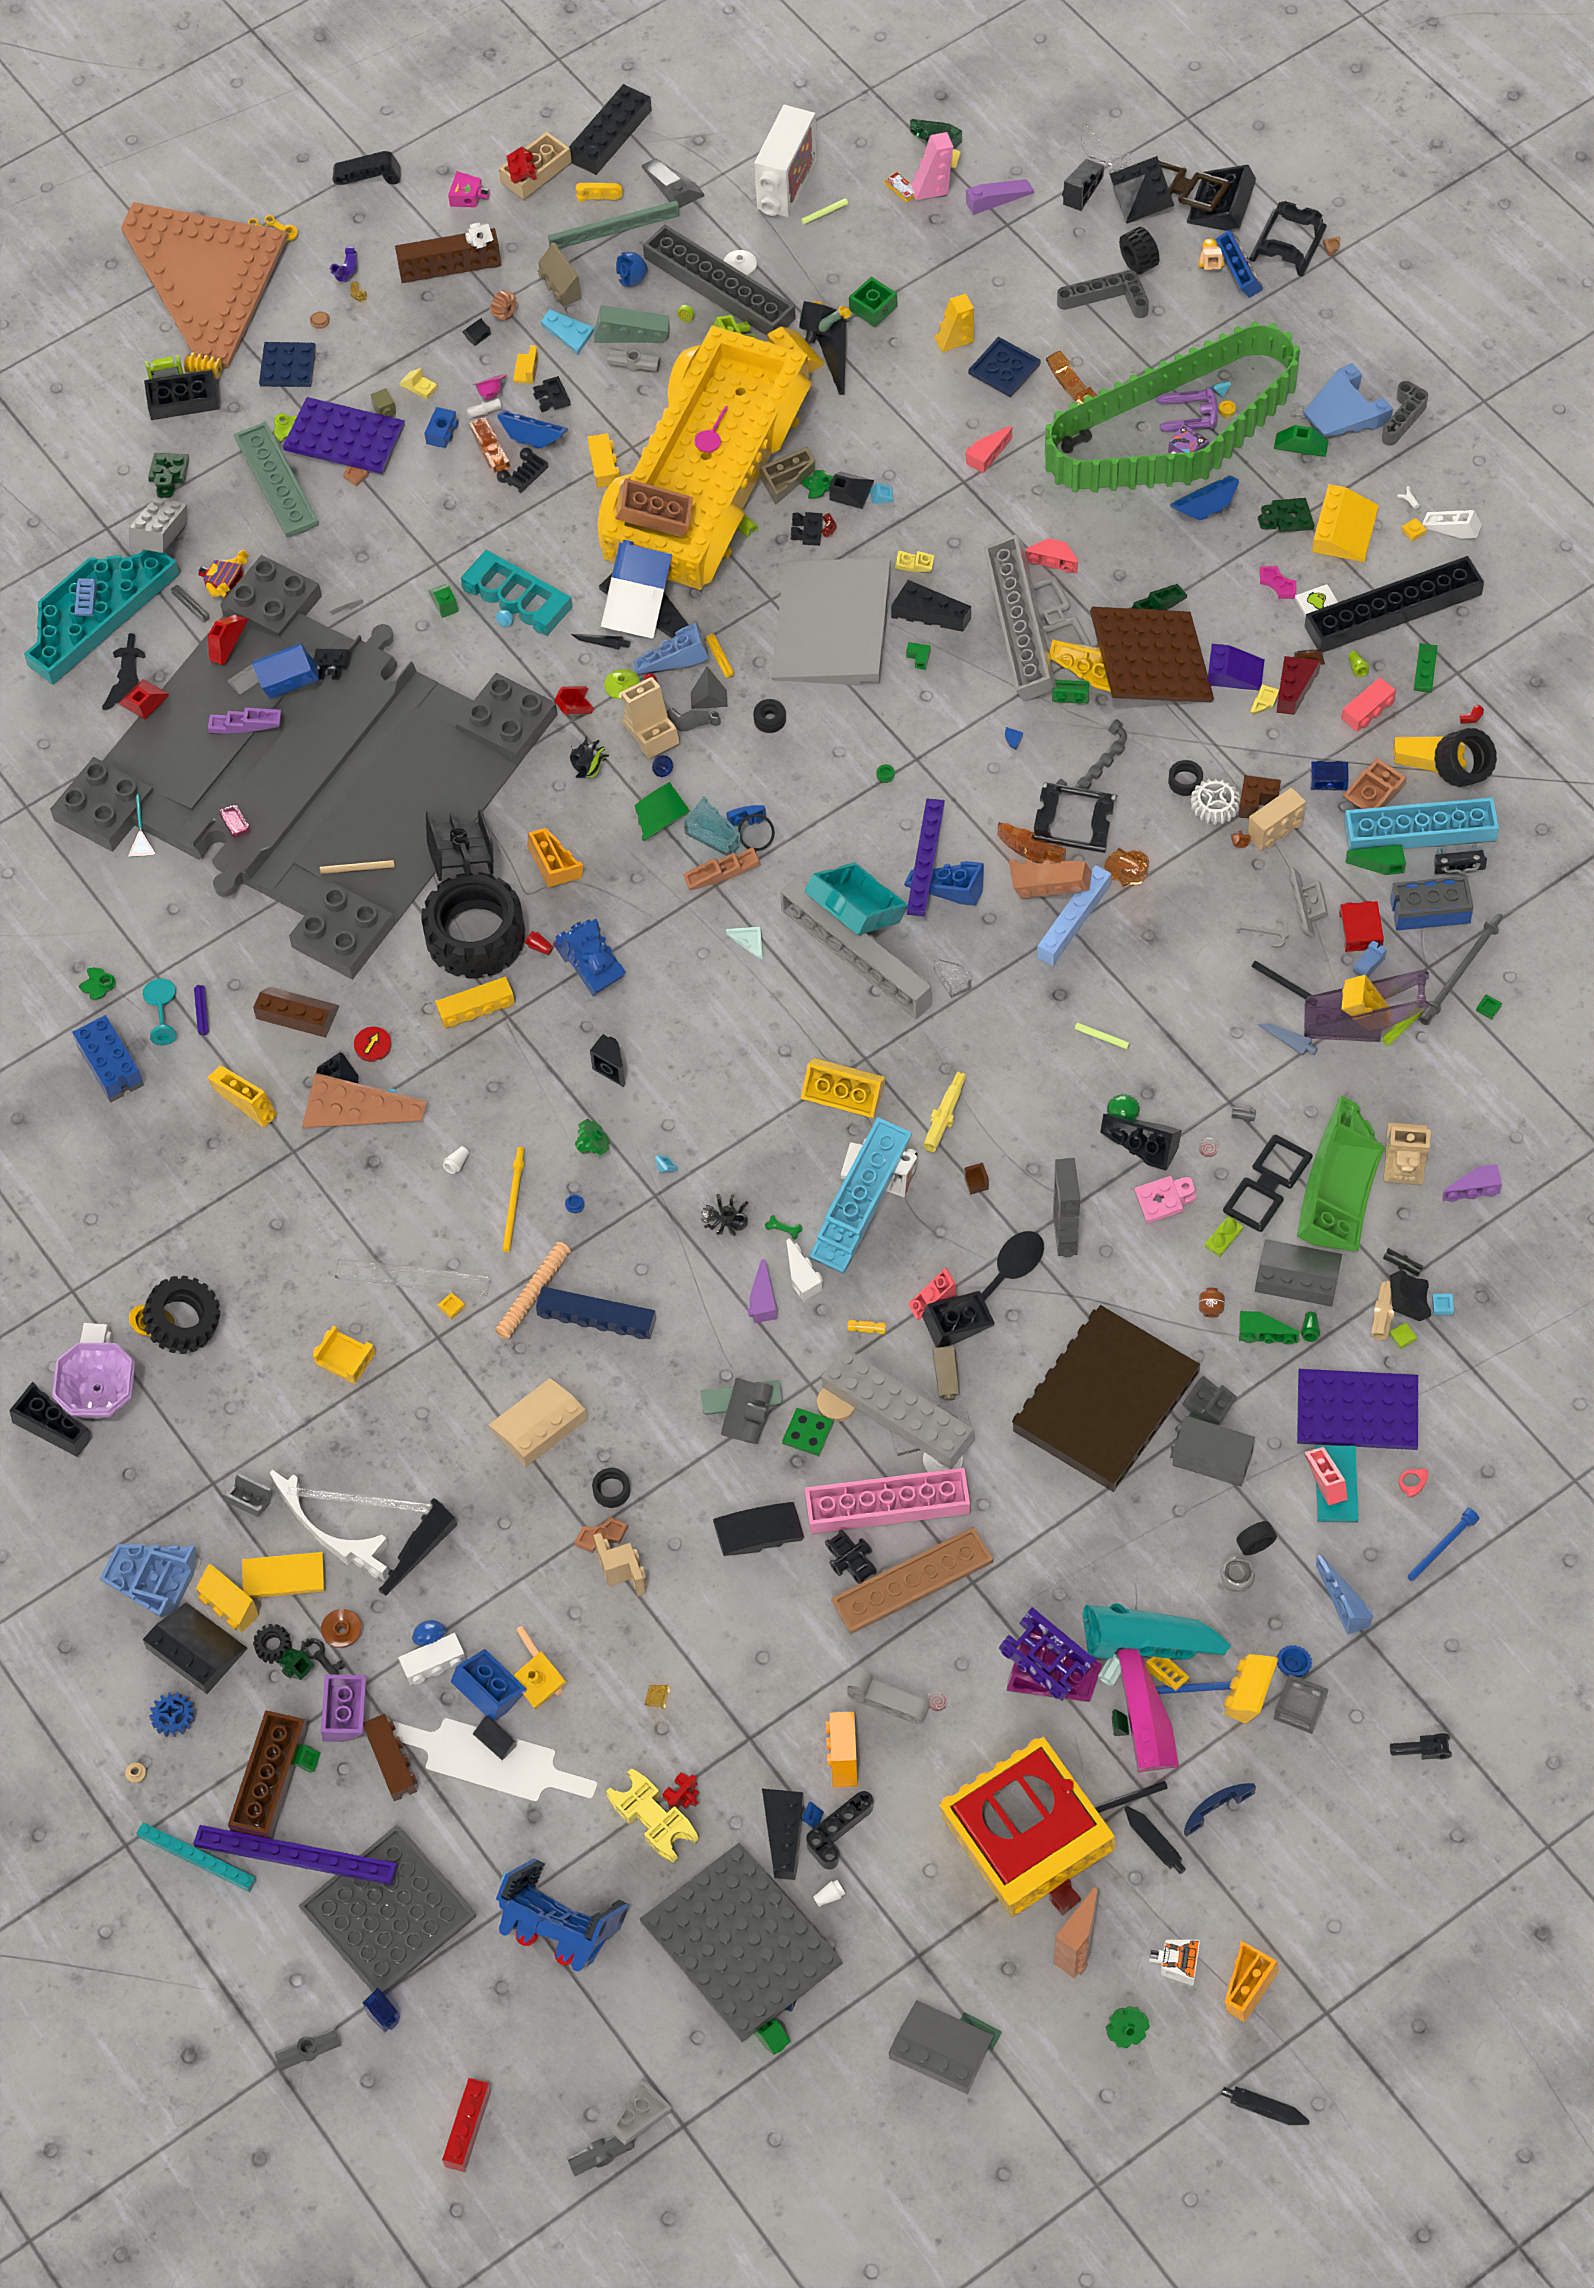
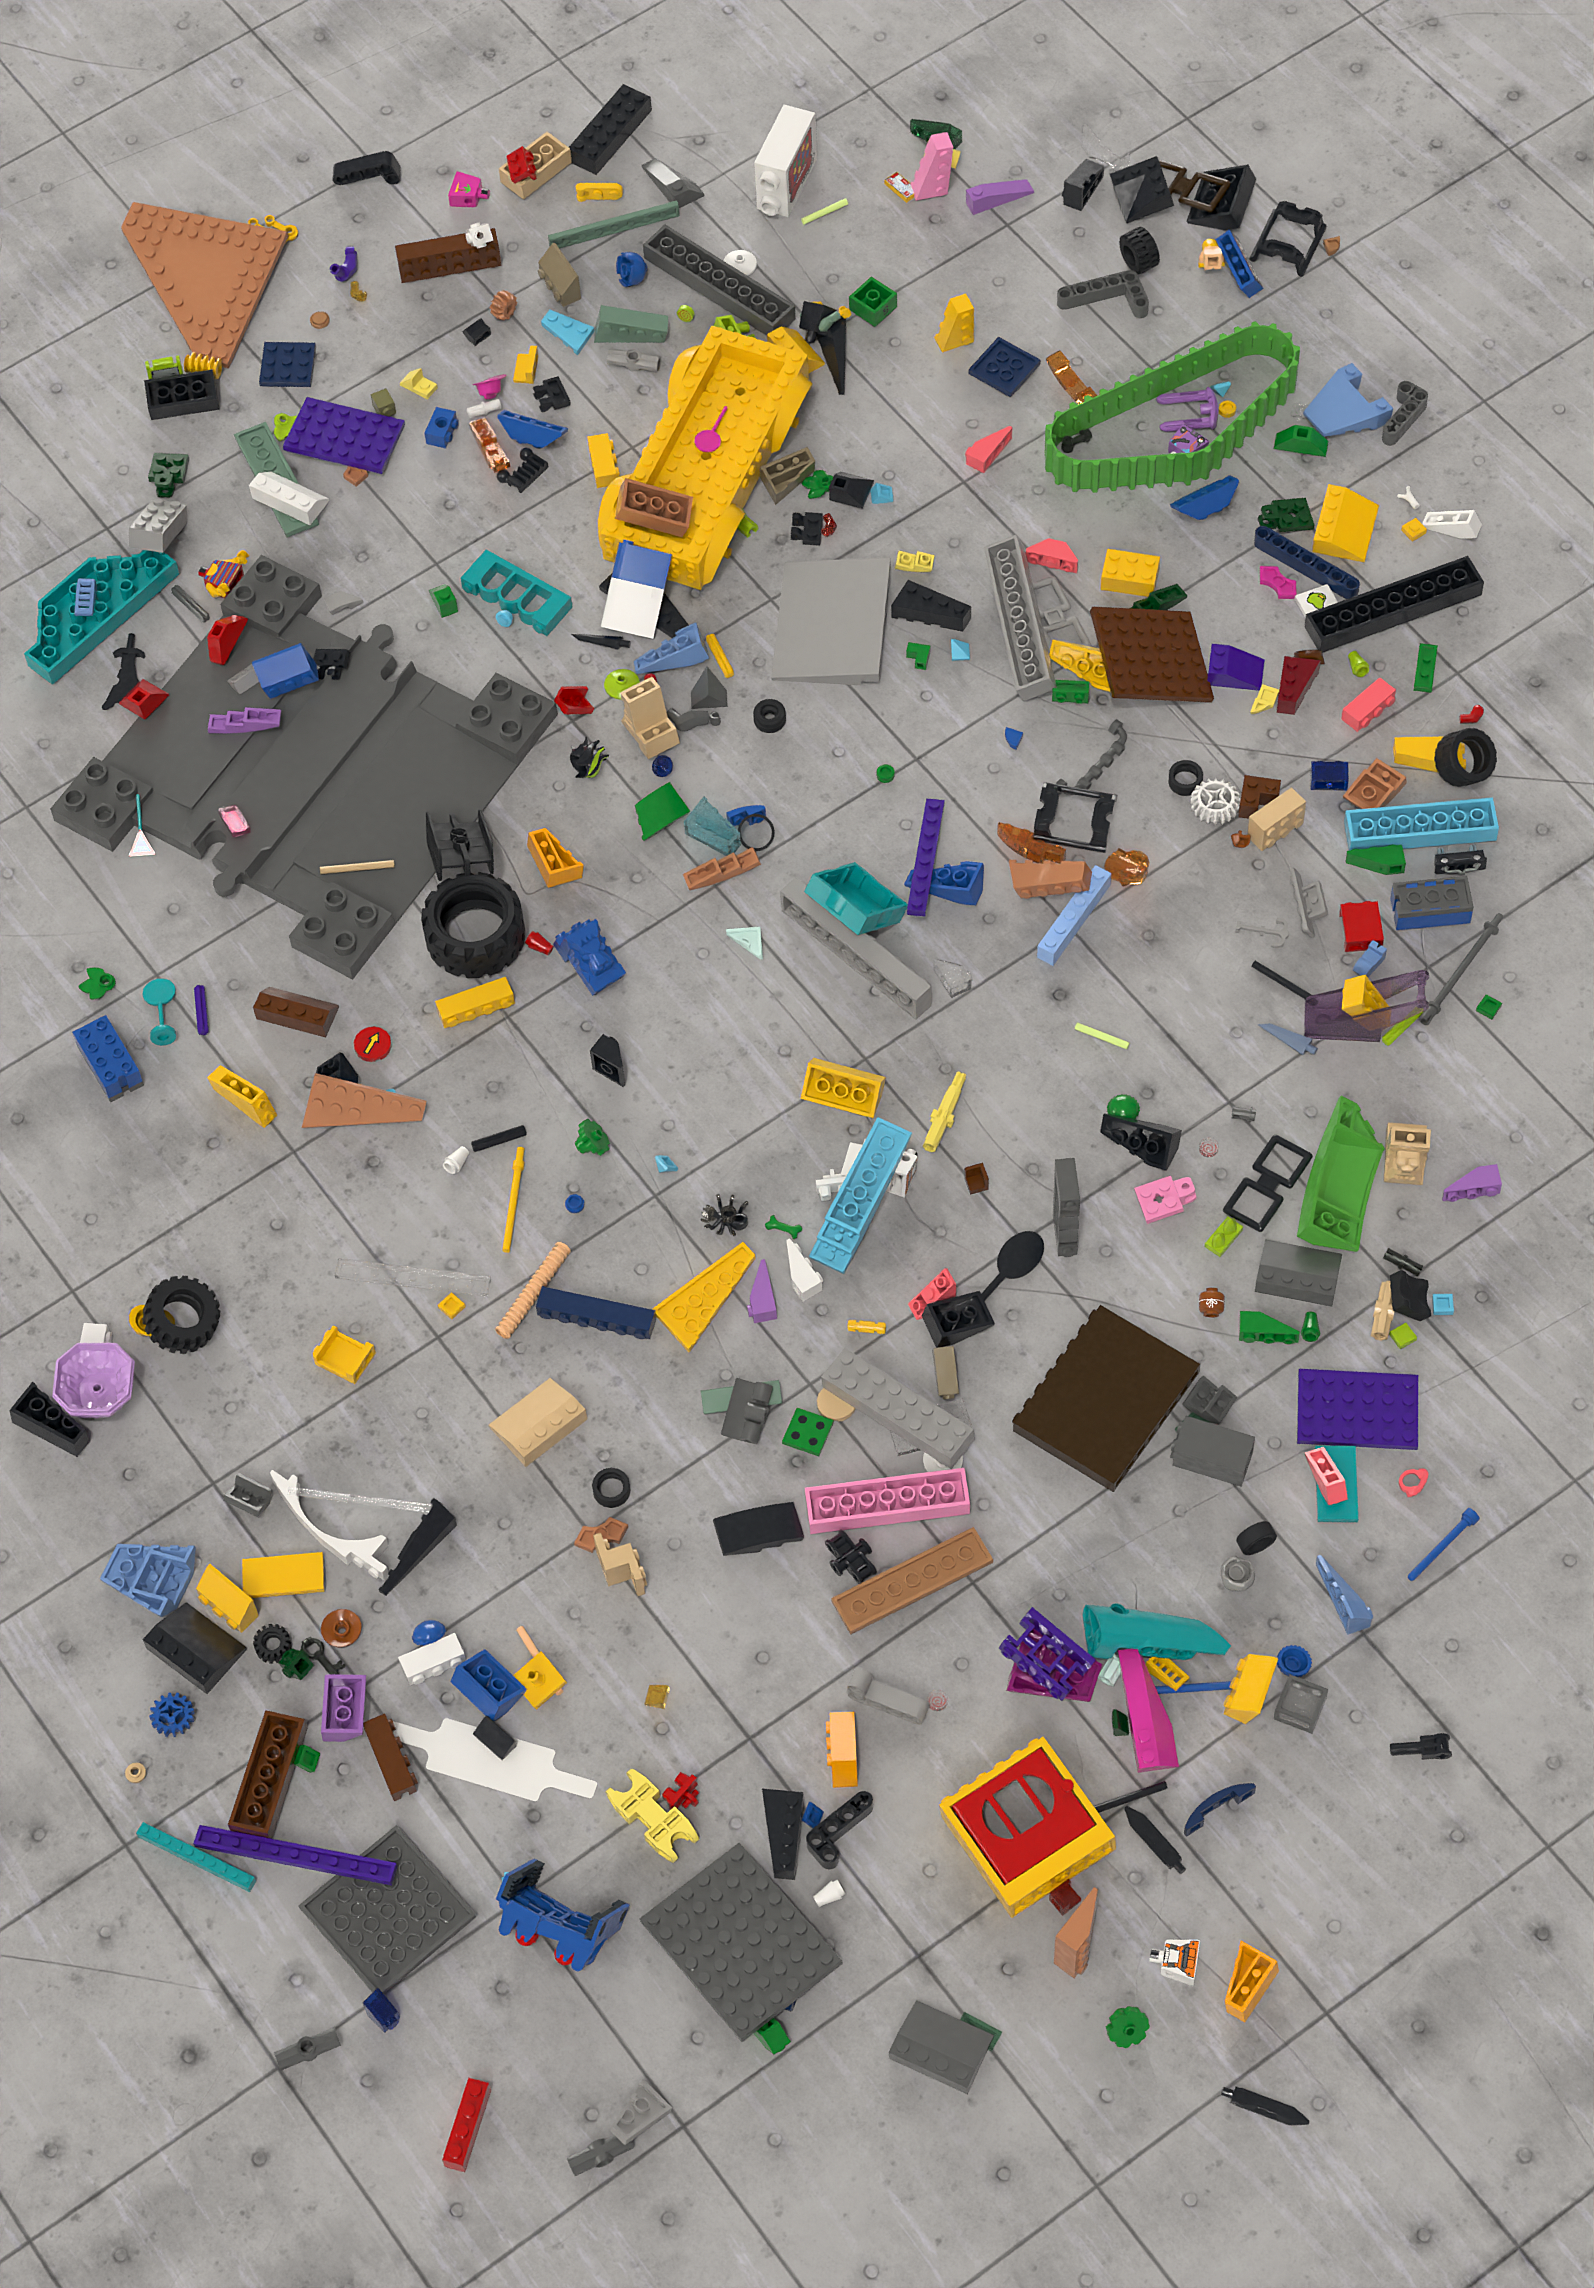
(287, 496): none -> white slope
(498, 1138): none -> black axle
(698, 1301): none -> yellow wing
(829, 1184): none -> white hips
(959, 650): none -> medium azure slope
(1130, 572): none -> yellow brick
(1306, 562): none -> dark blue beam

